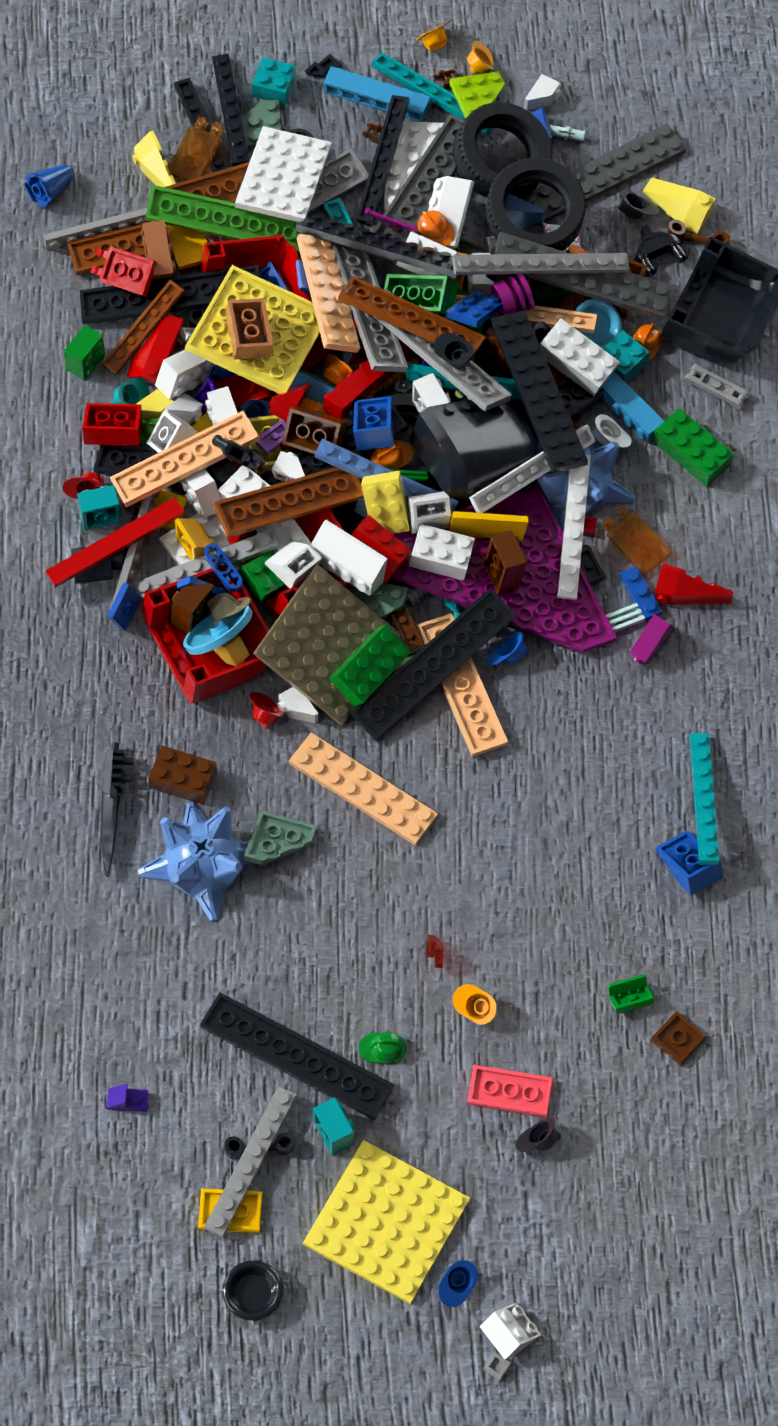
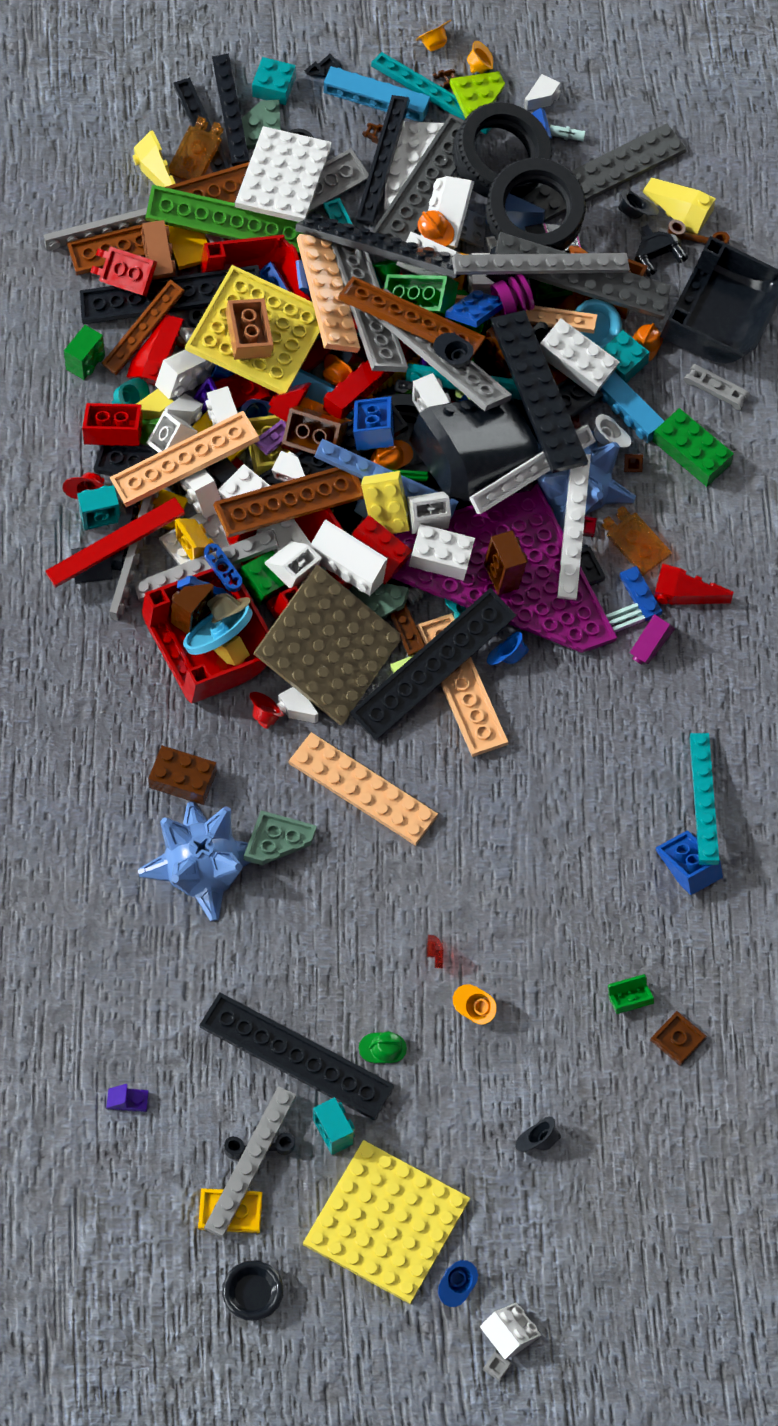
(48, 183): blue cone -> none
(112, 784): black piece -> none
(124, 606): blue plate -> none
(243, 455): black connector -> none
(370, 665): green brick -> none
(386, 267): none -> green piece
(393, 222): magenta door -> none
(487, 525): yellow tile -> none
(510, 1091): coral tile -> none
(633, 462): none -> reddish brown slope

